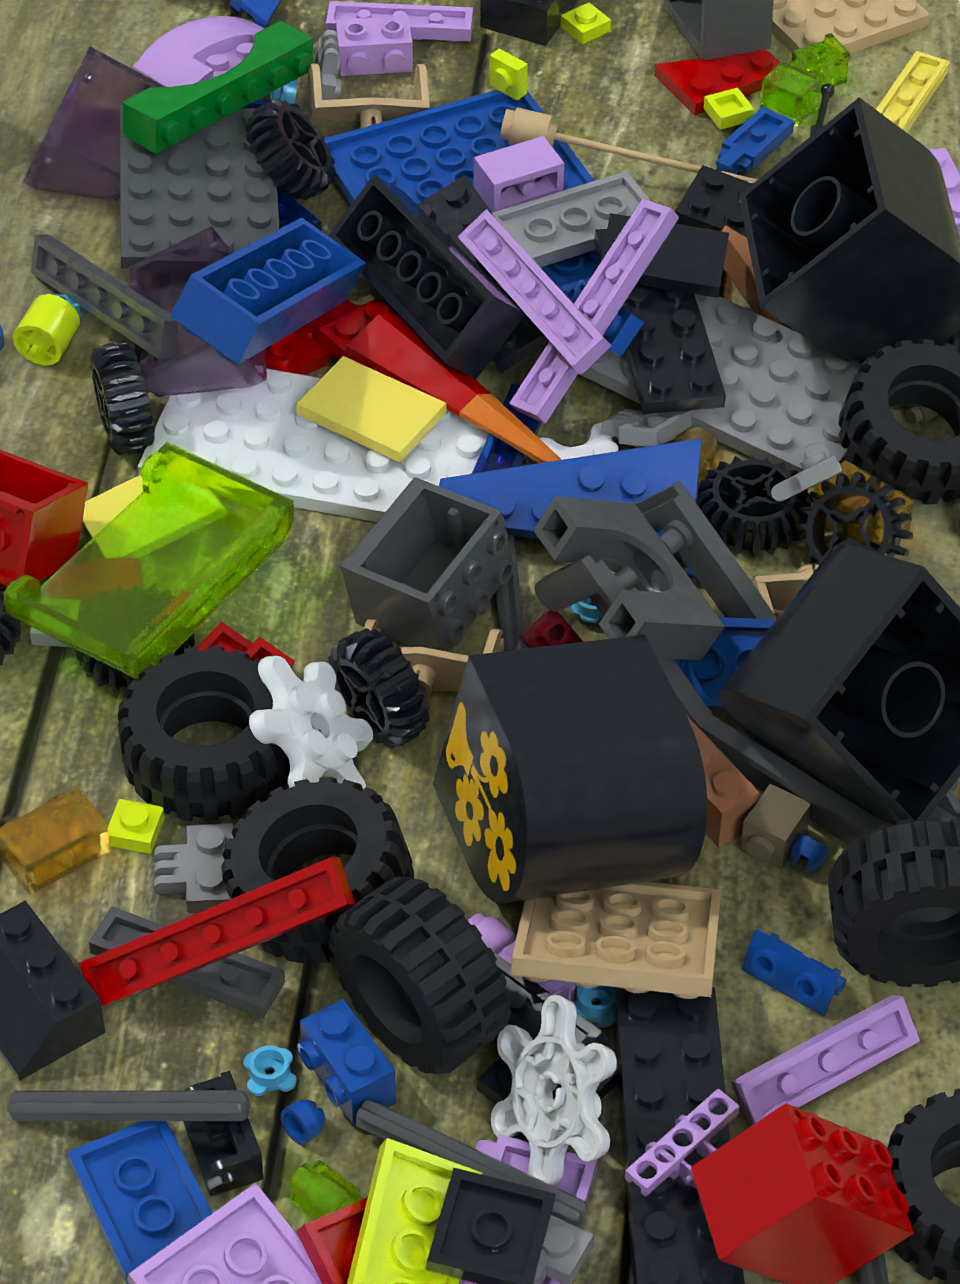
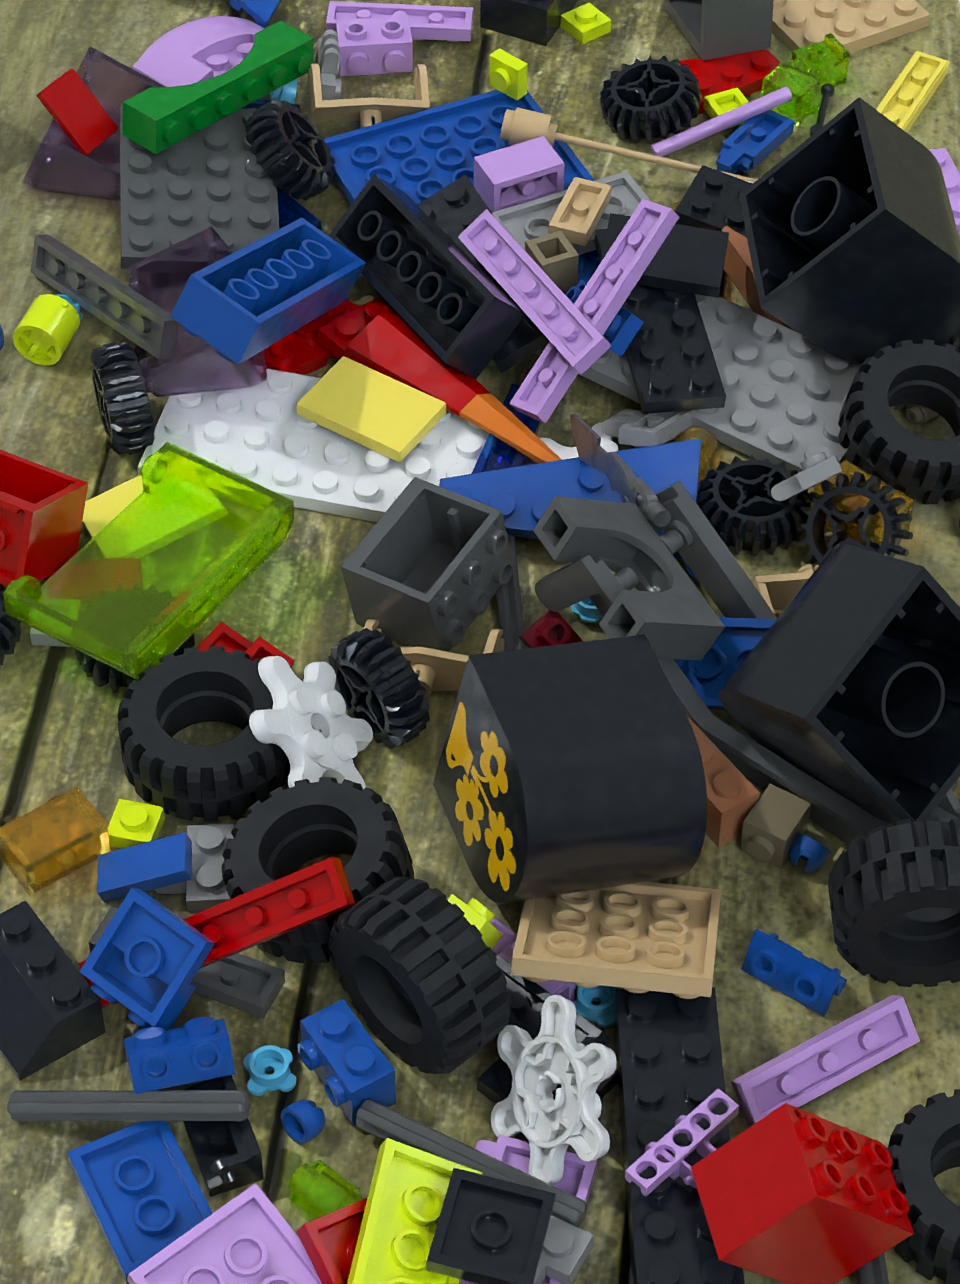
(77, 112): none -> red slope
(144, 866): none -> blue tile
(147, 961): none -> blue plate
(179, 1055): none -> blue plate
(480, 917): none -> neon yellow plate
(556, 258): none -> dark tan brick
(580, 210): none -> tan plate
(620, 475): none -> flat silver sword
(650, 99): none -> black gear
(722, 122): none -> lavender bar

